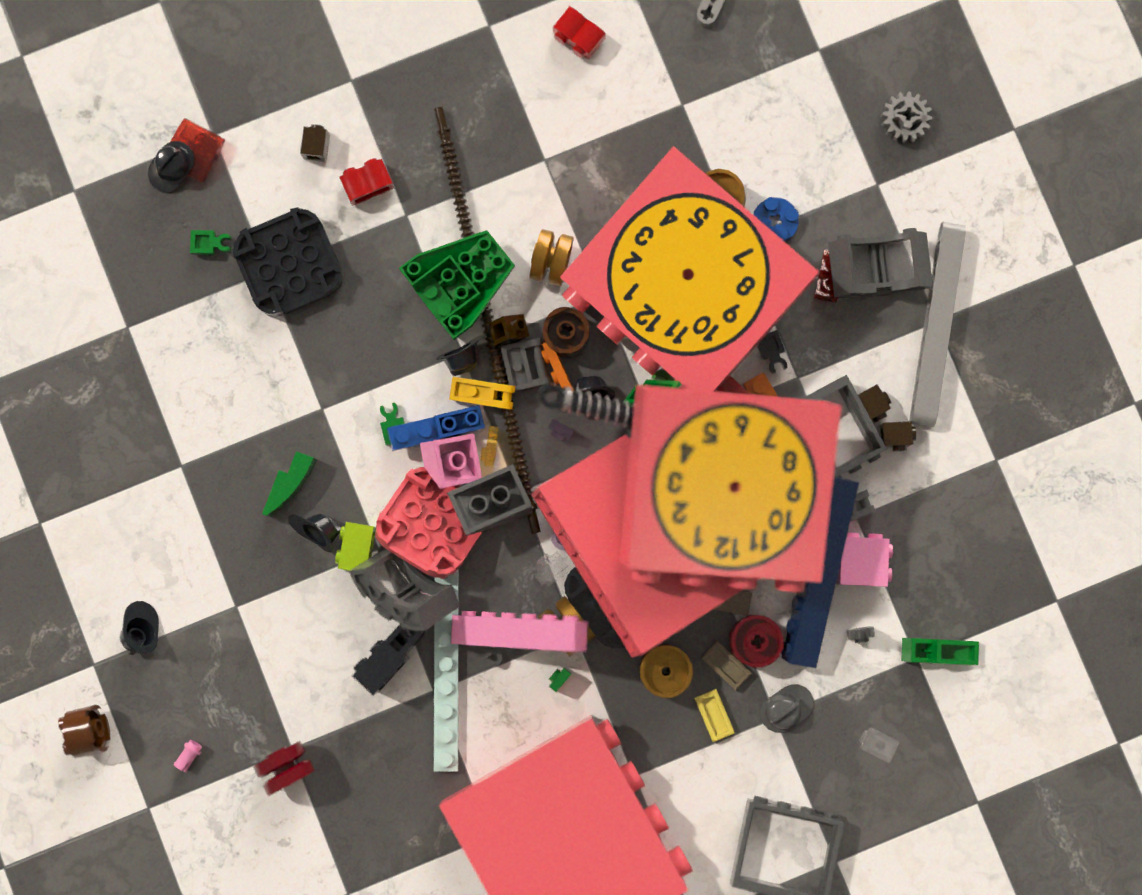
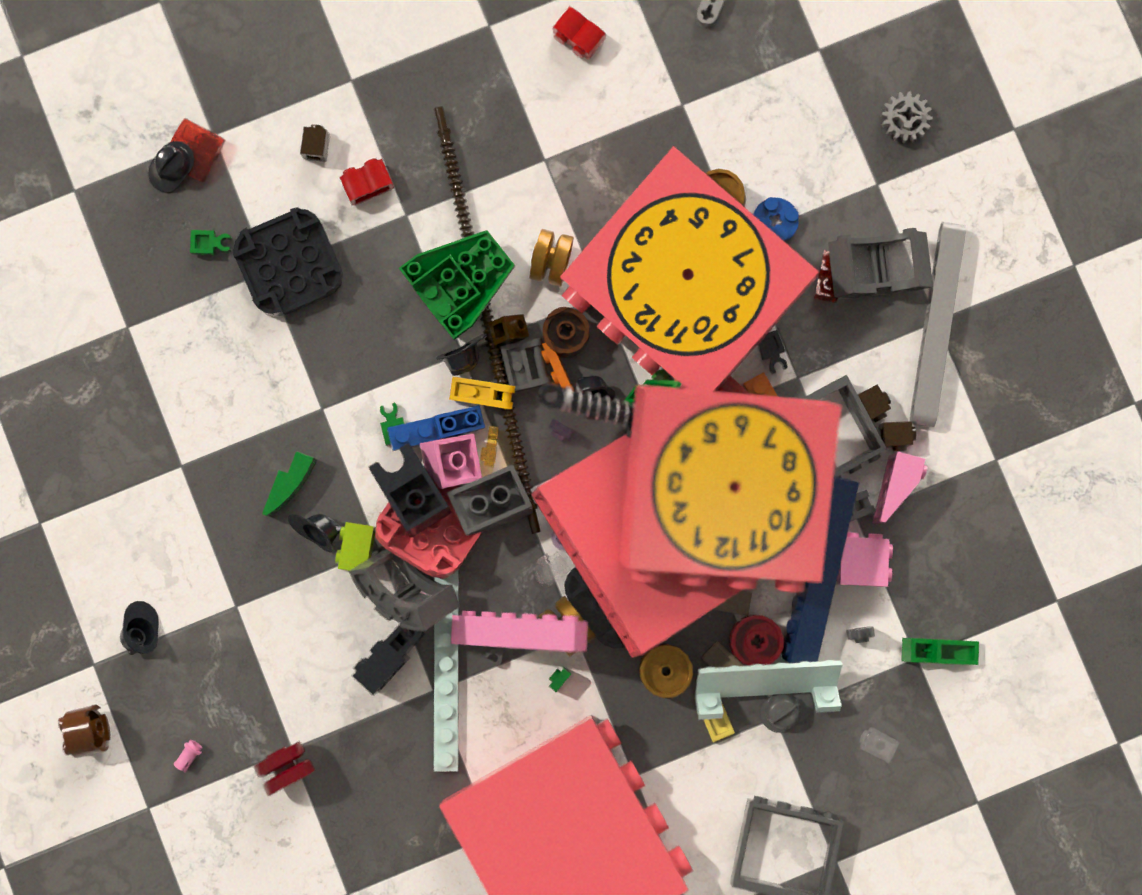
(405, 487): none -> black brick
(759, 679): none -> light aqua bracket
(900, 478): none -> bright pink slope

